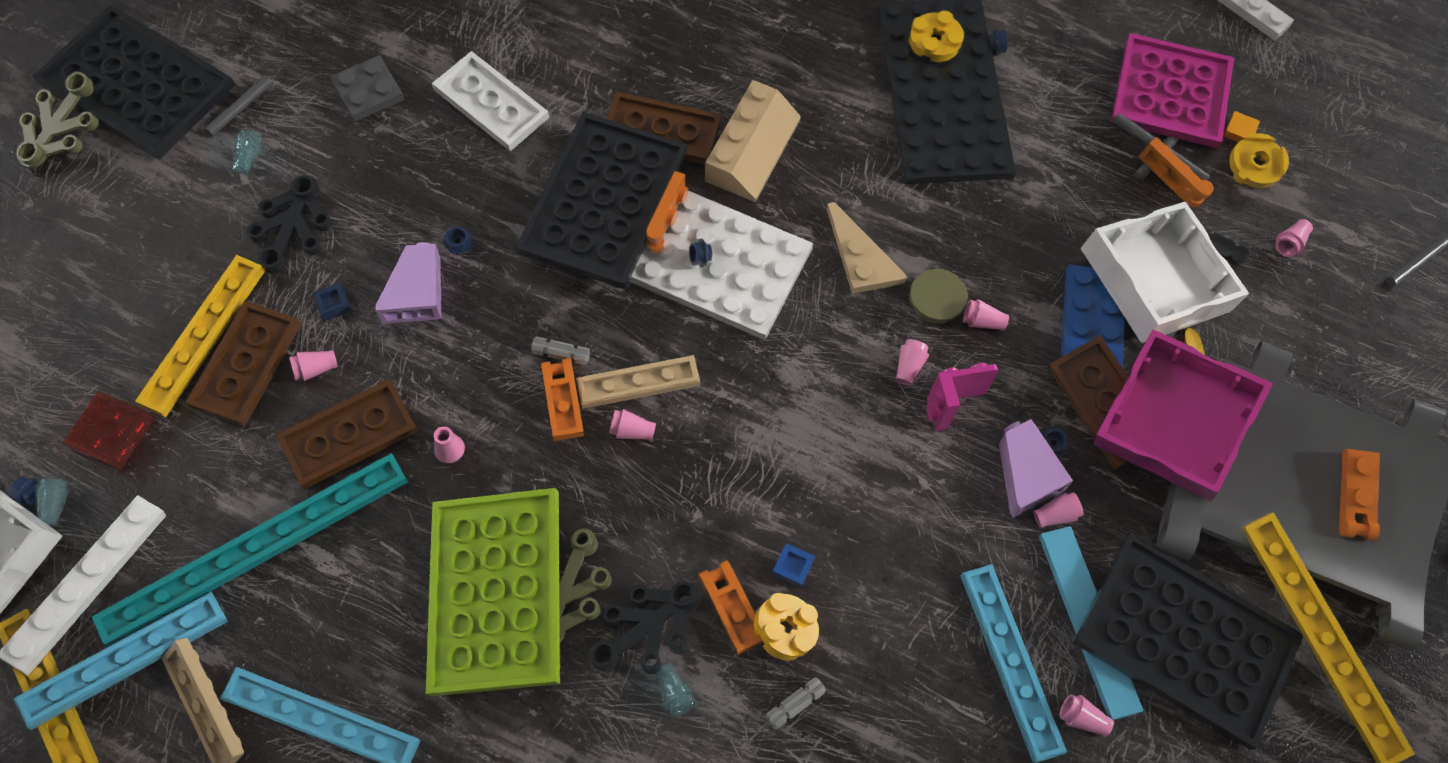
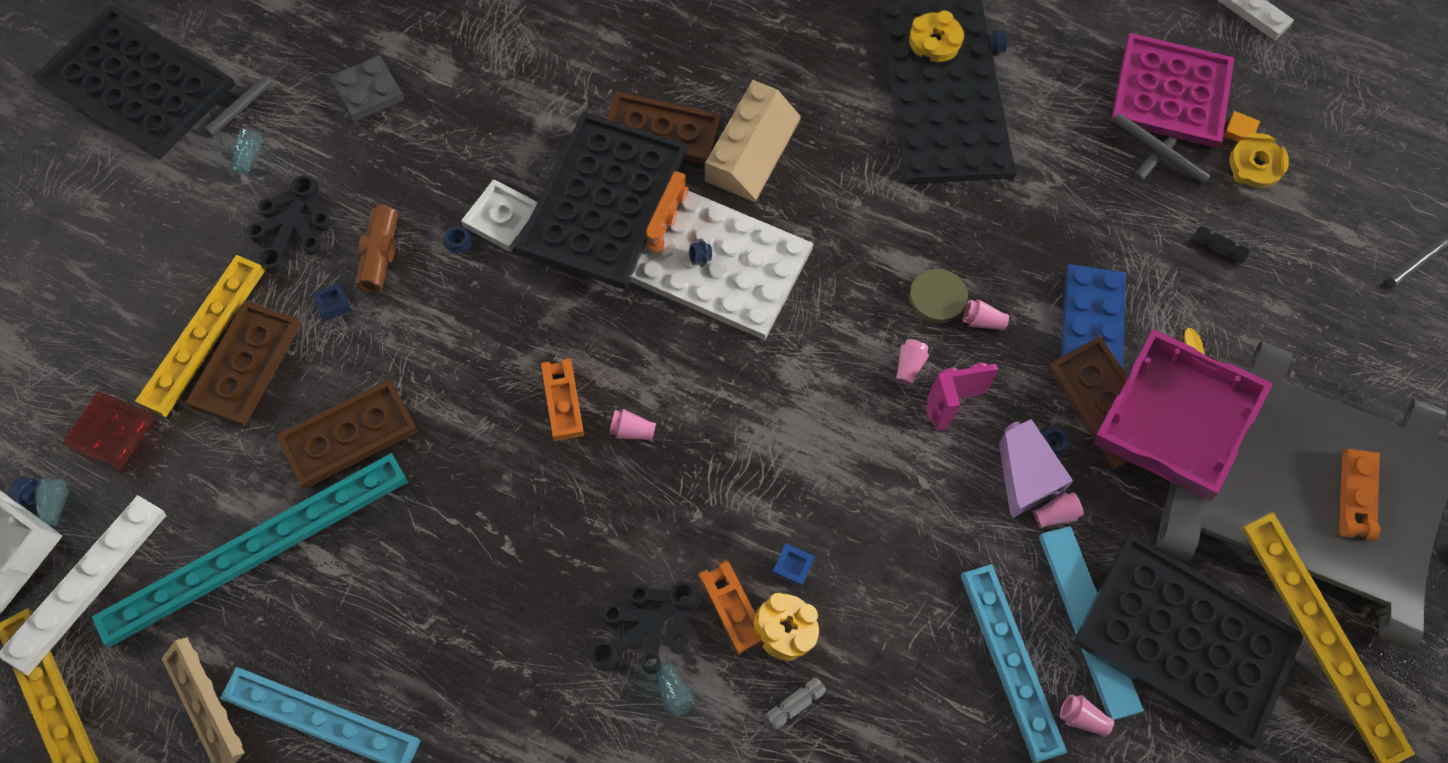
(35, 149): olive plant -> none
(118, 661): medium azure tile -> none
(310, 364): bright pink cone -> none
(376, 249): none -> dark orange piece
(413, 287): lavender slope -> none
(447, 445): bright pink cone -> none
(490, 101): white plate -> none
(494, 593): lime plate -> none
(500, 215): none -> white plate
(560, 350): light grey axle -> none
(569, 593): olive plant -> none
(638, 381): tan tile -> none
(862, 259): tan wing -> none
(1163, 271): white tile -> none
(1176, 173): orange plate -> none
(1293, 240): bright pink cone -> none

